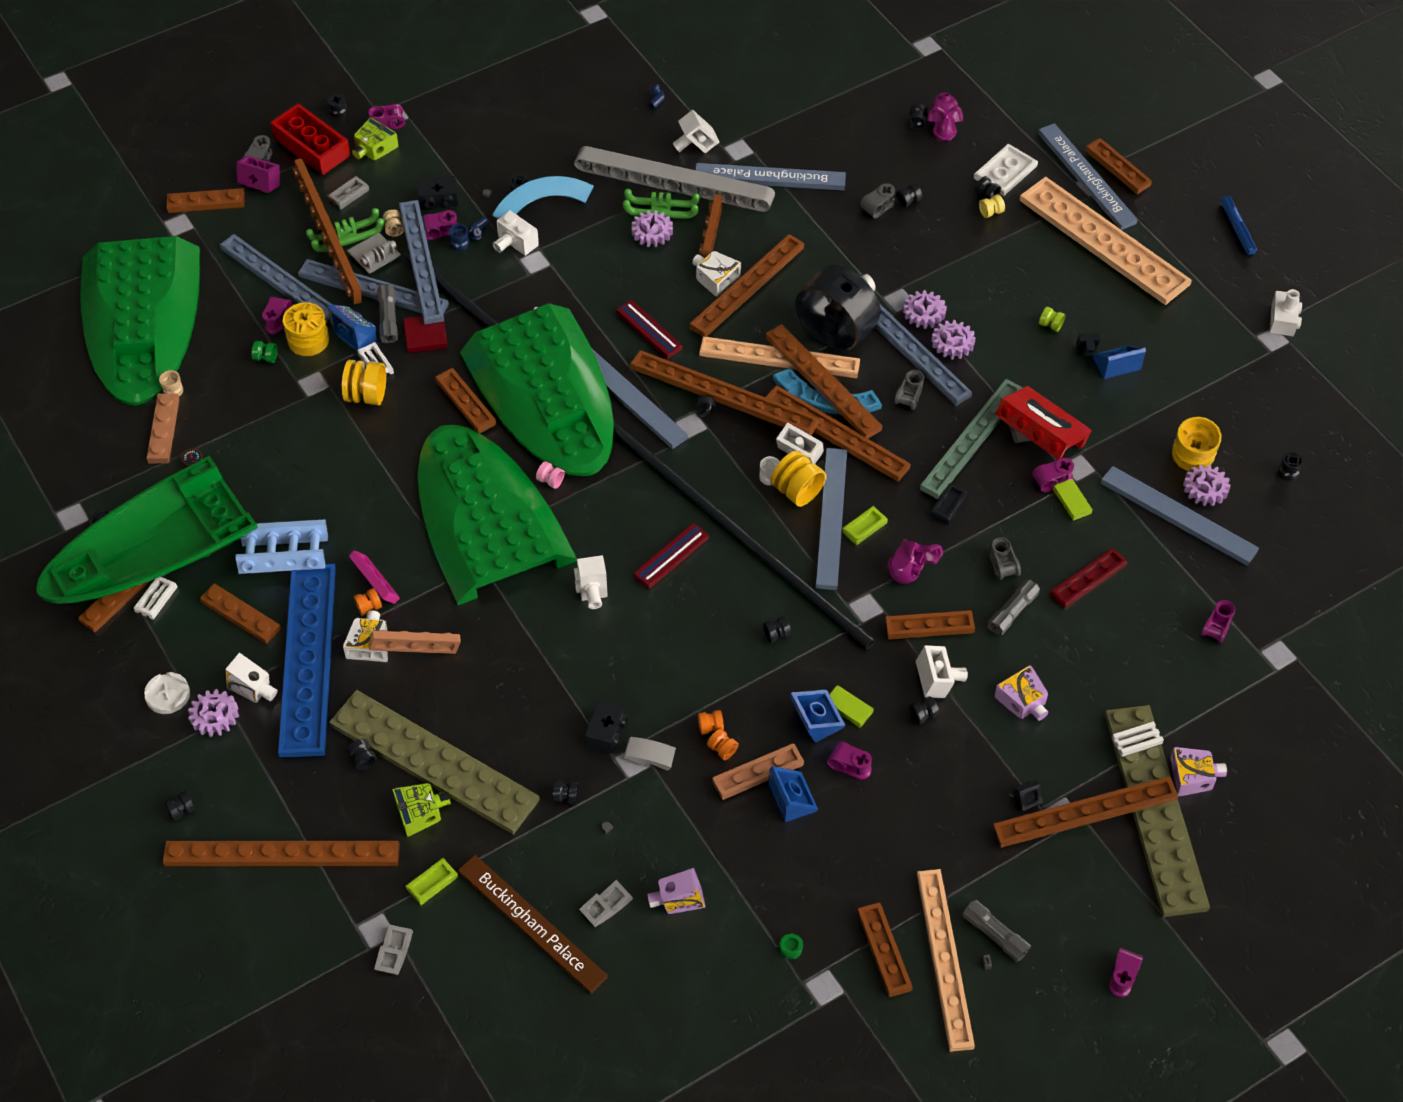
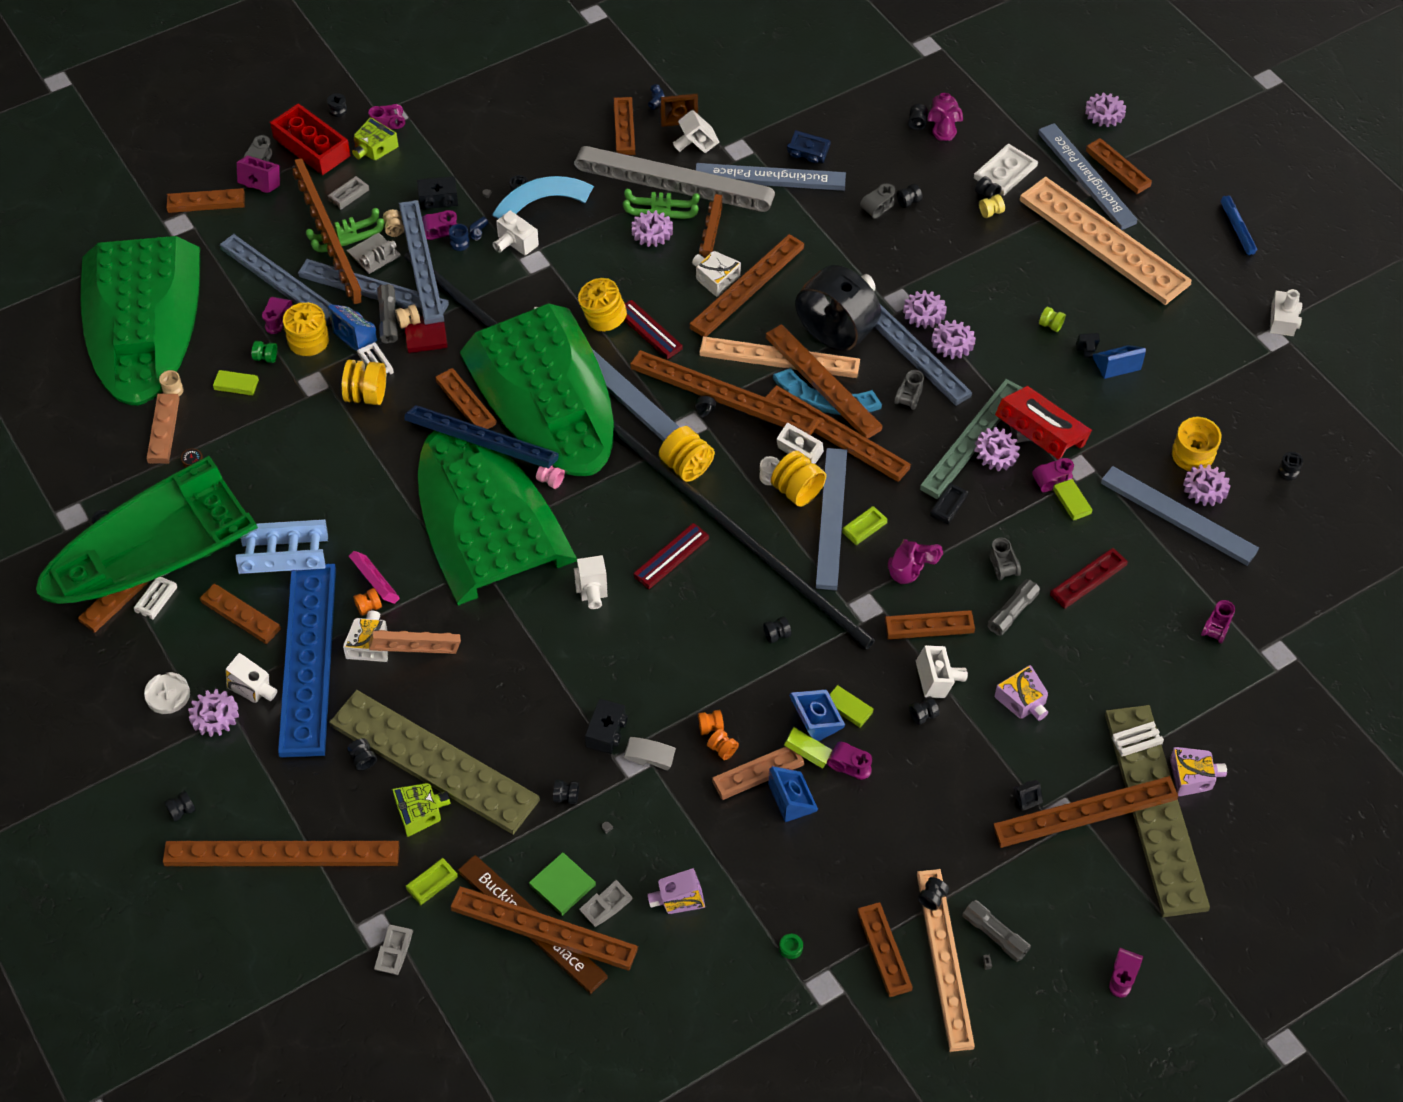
(235, 382): none -> lime tile
(407, 316): none -> tan wheel
(481, 436): none -> dark blue tile
(544, 928): none -> dark orange plate
(562, 884): none -> bright green tile
(602, 304): none -> yellow wheel
(624, 126): none -> dark orange plate
(676, 107): none -> reddish brown slope
(686, 453): none -> yellow wheel
(808, 747): none -> lime tile
(809, 147): none -> dark blue bracket
(933, 893): none -> black wheel
(996, 449): none -> lavender gear
(1105, 109): none -> lavender gear

